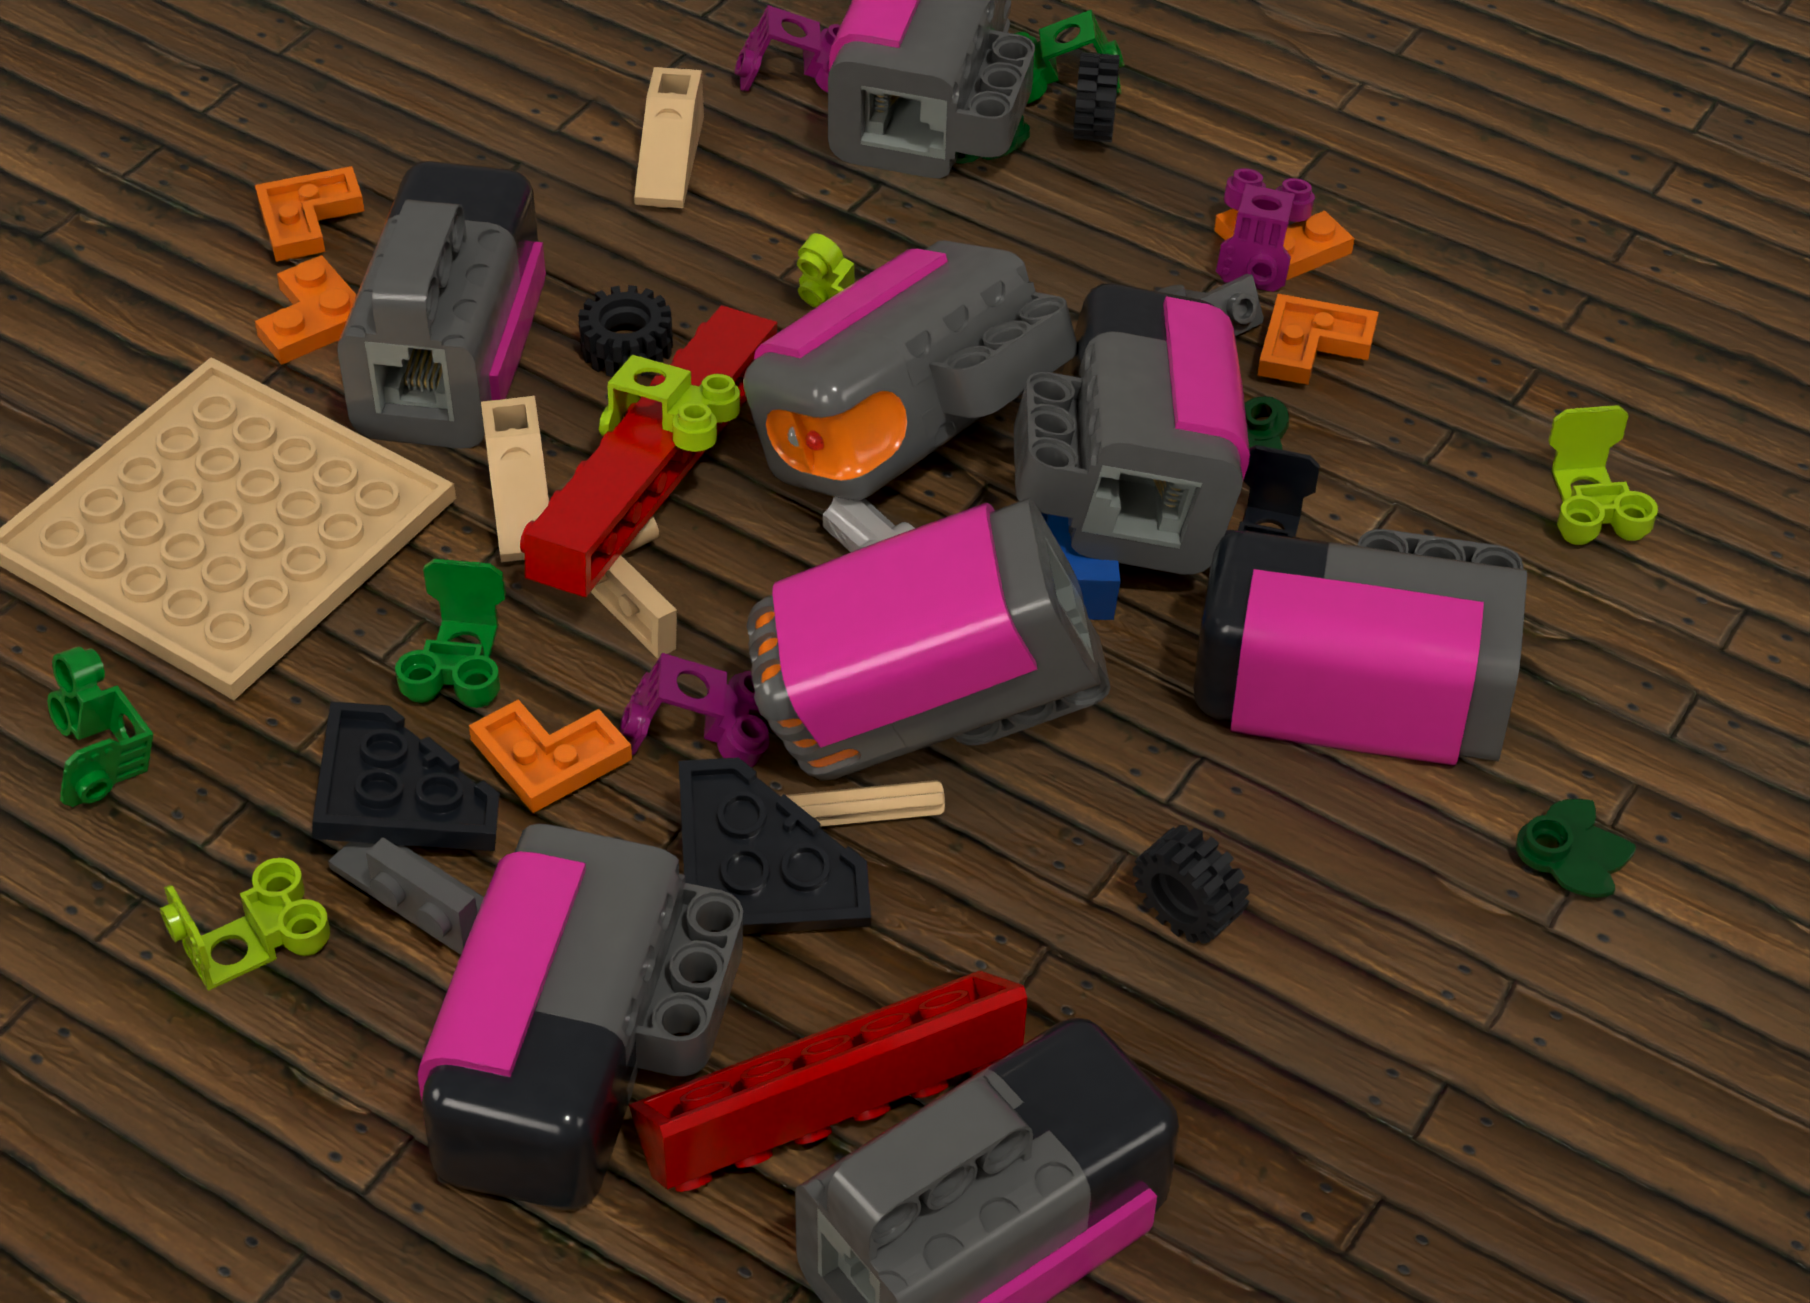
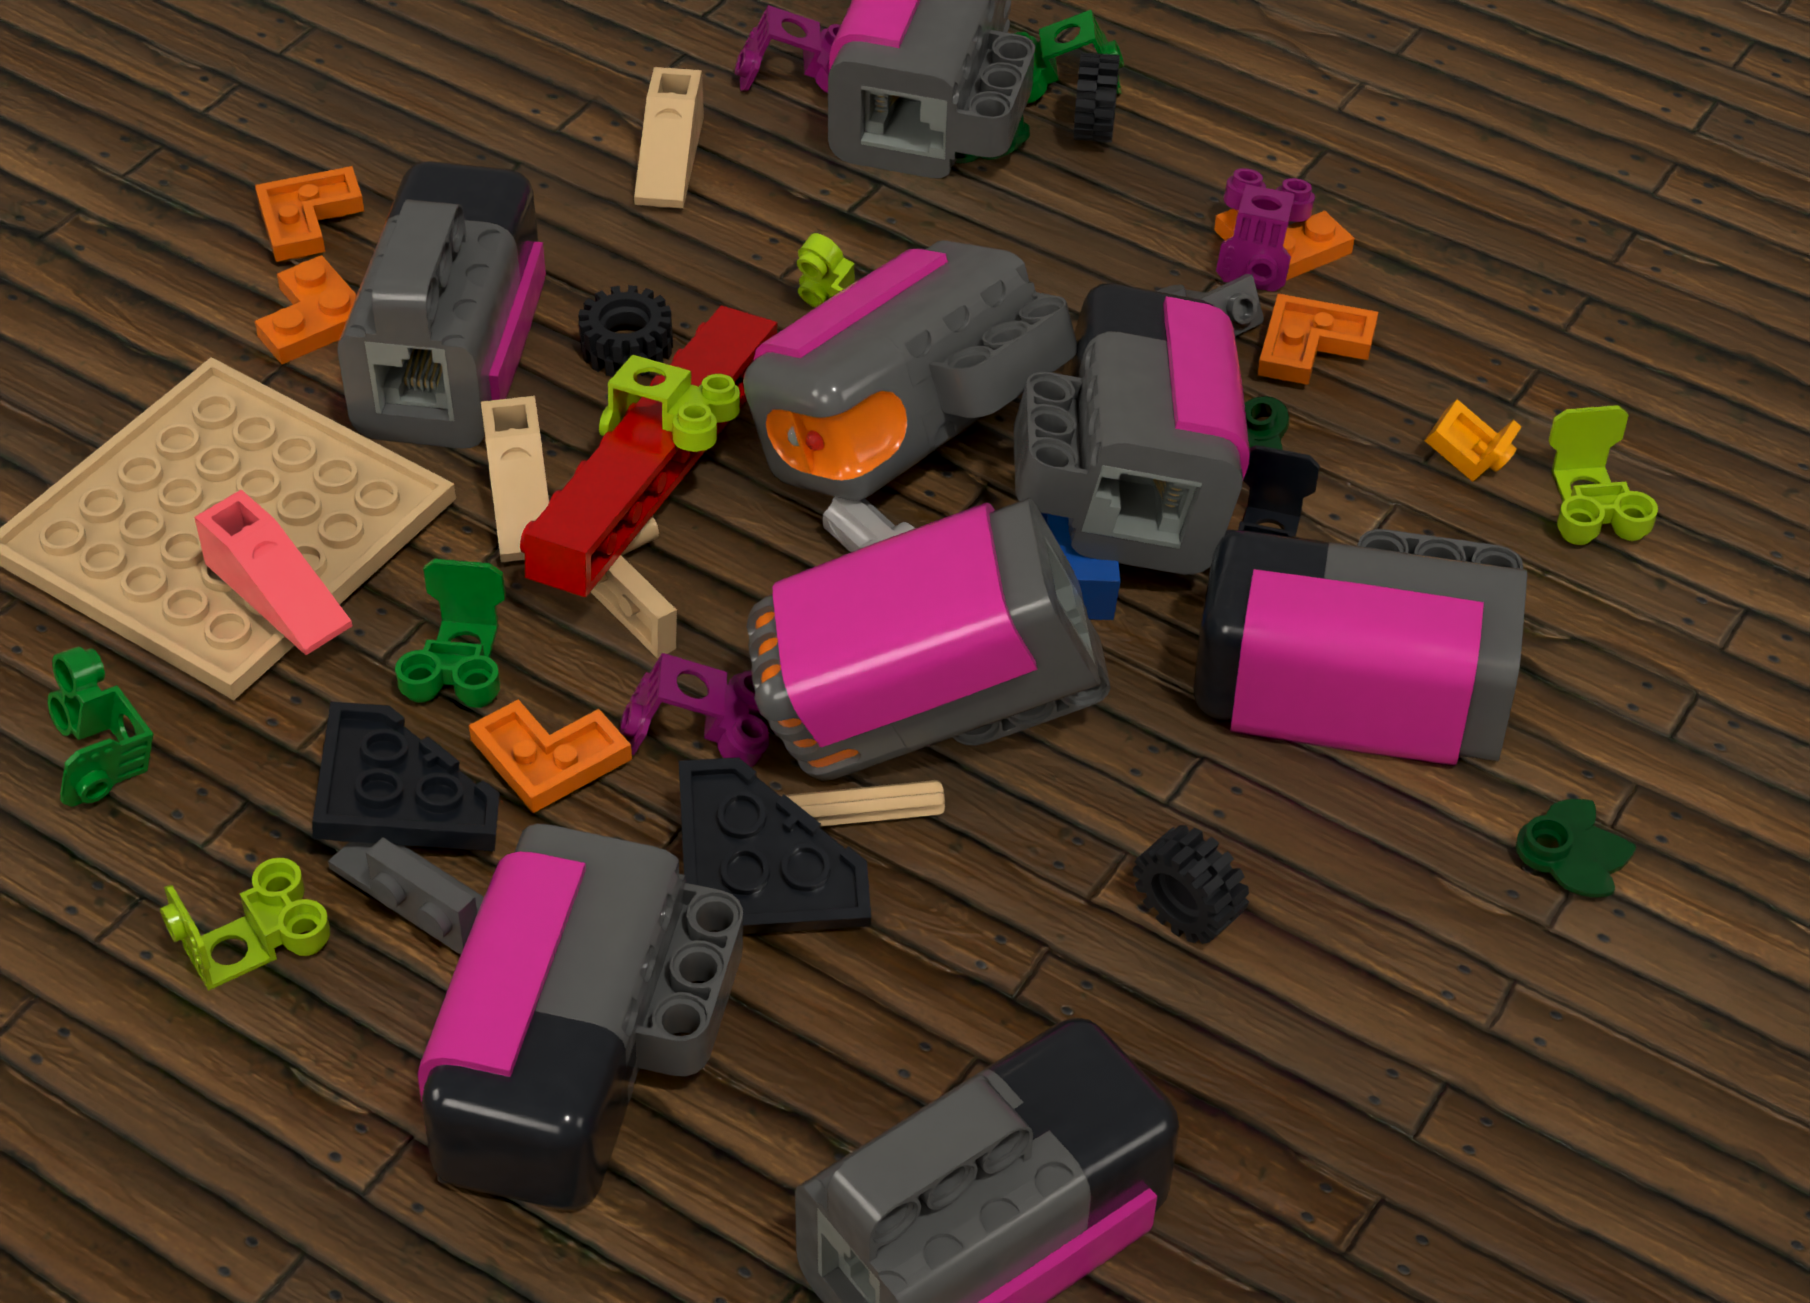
(269, 572): none -> coral slope
(828, 1078): red slope -> none
(1470, 442): none -> light orange bracket

